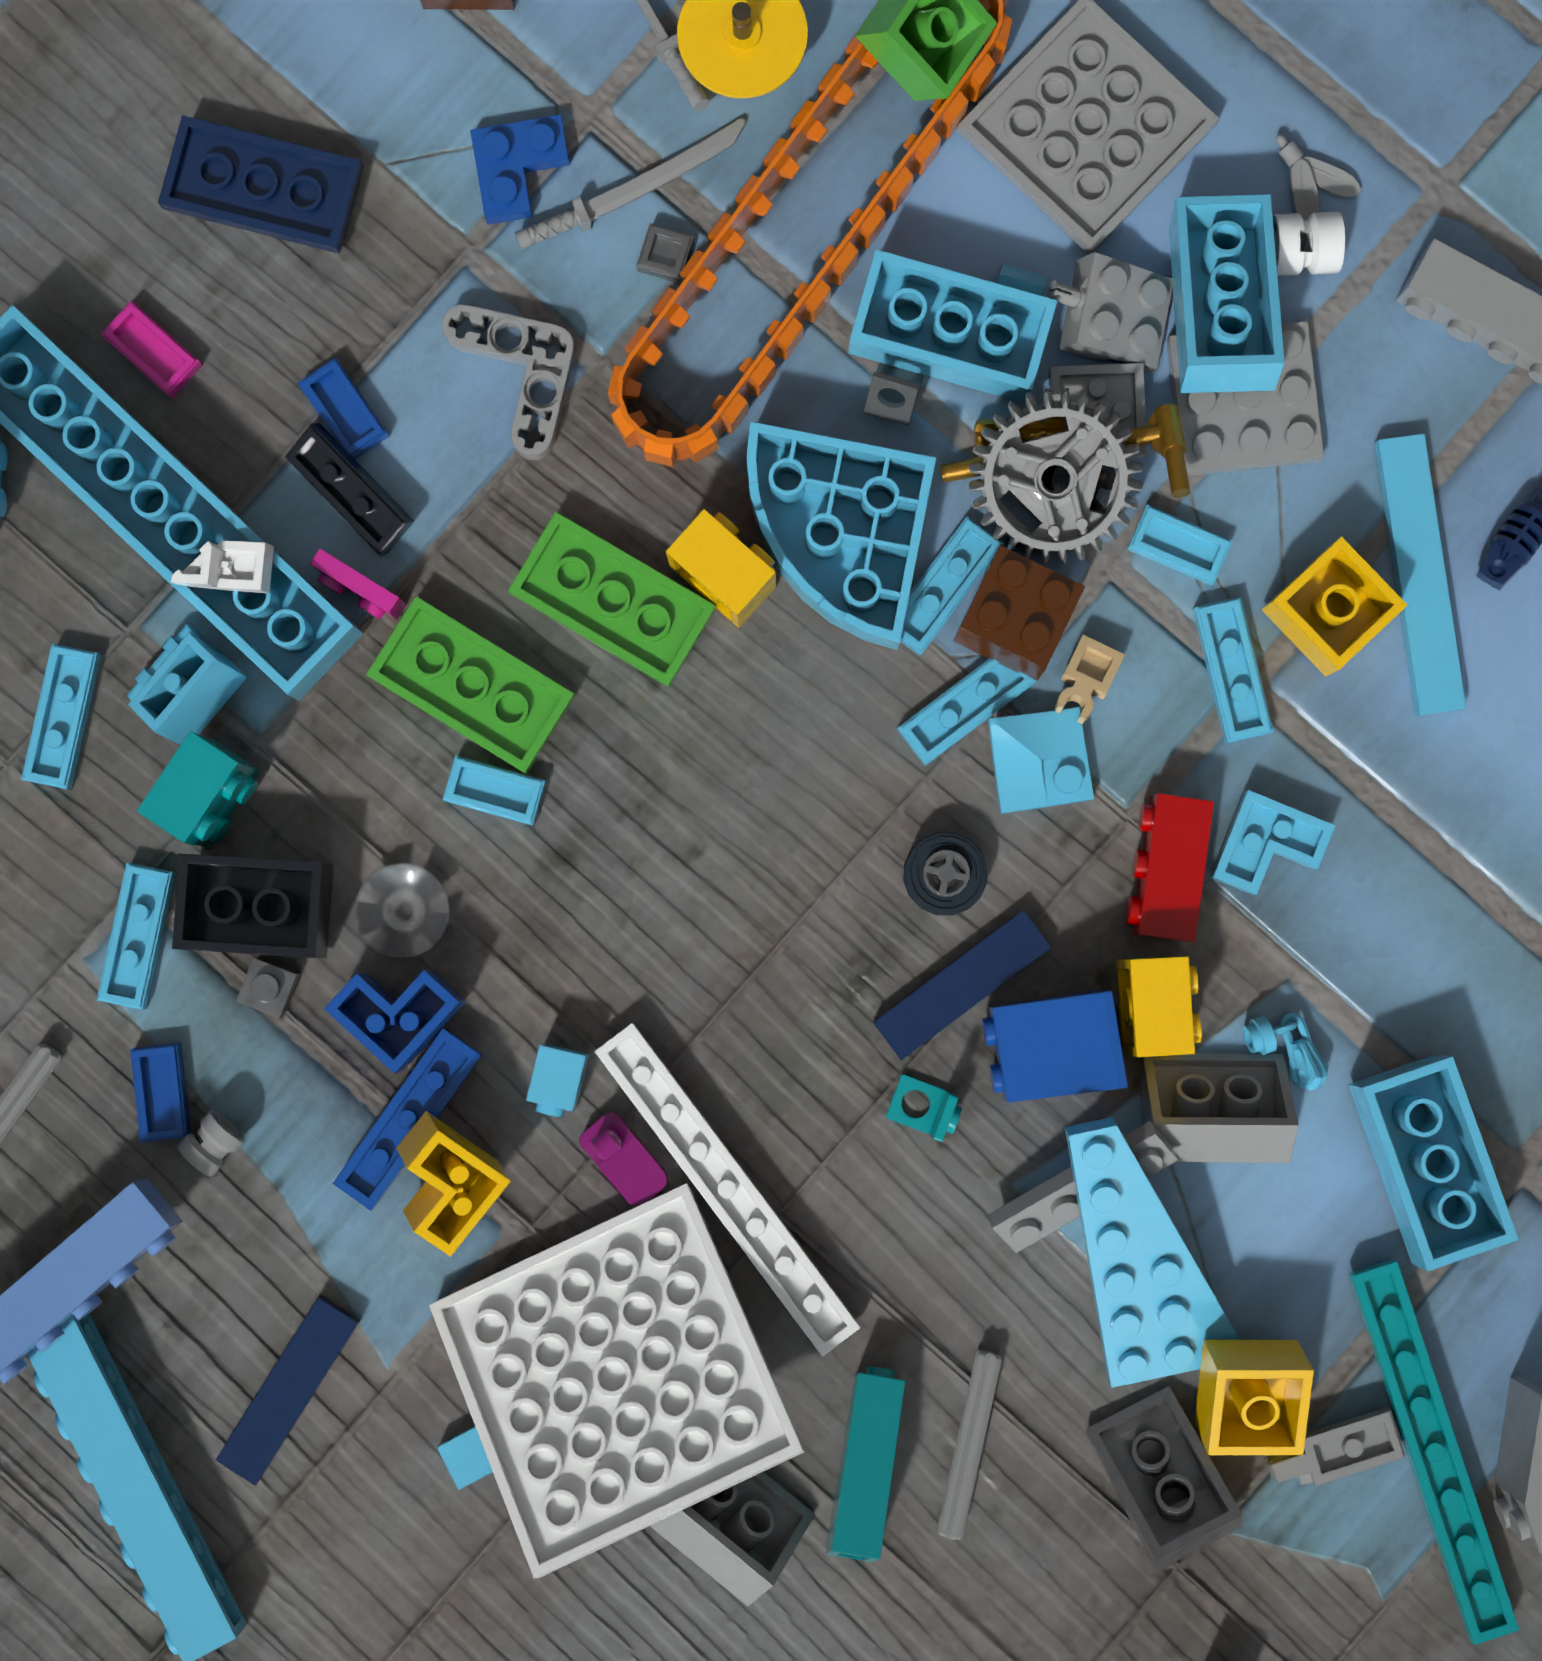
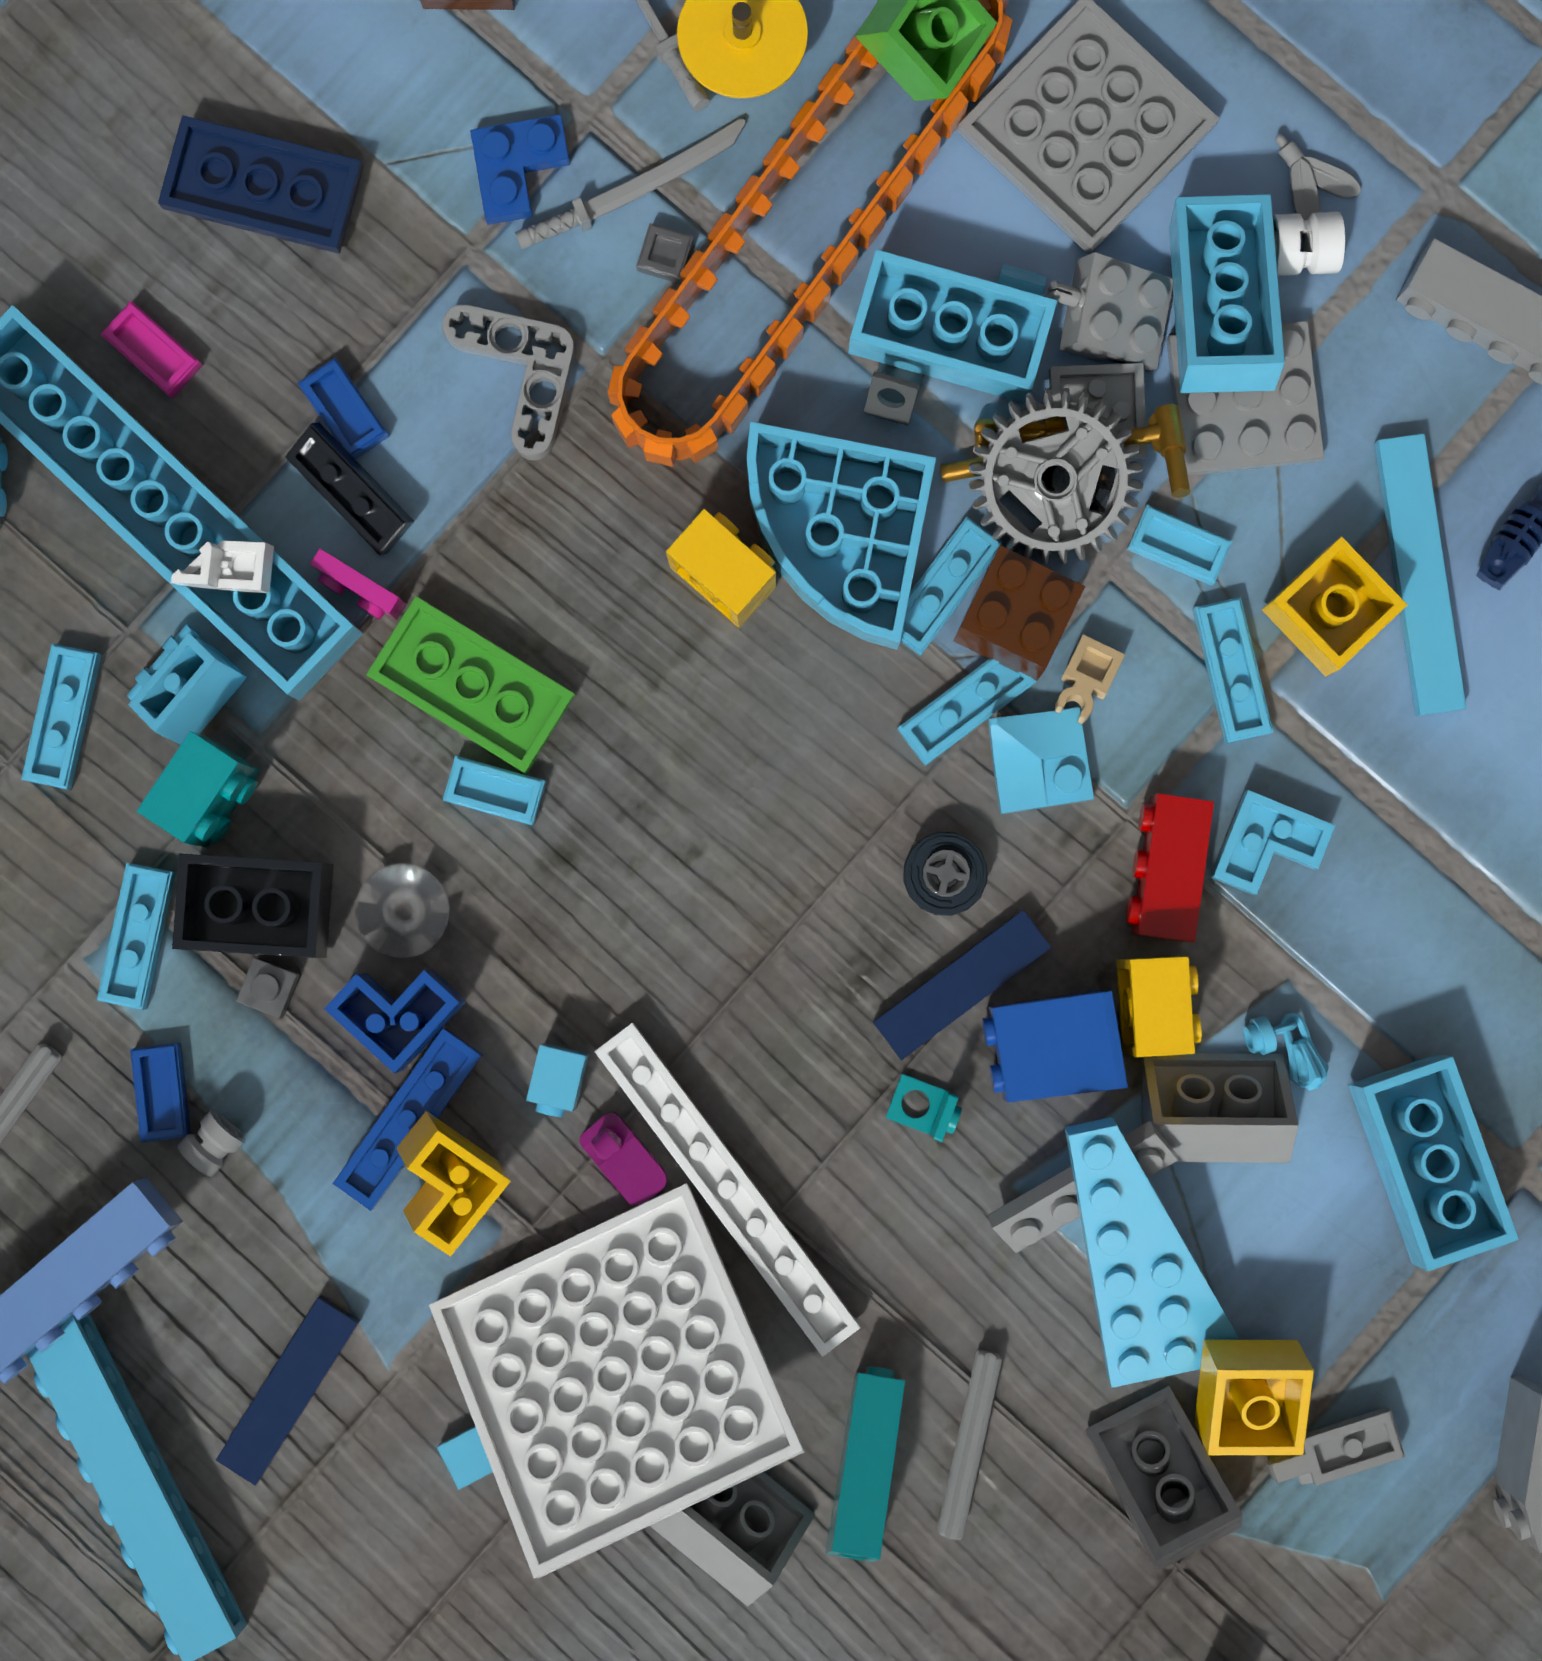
(612, 599): bright green plate -> none
(1433, 1452): teal plate -> none

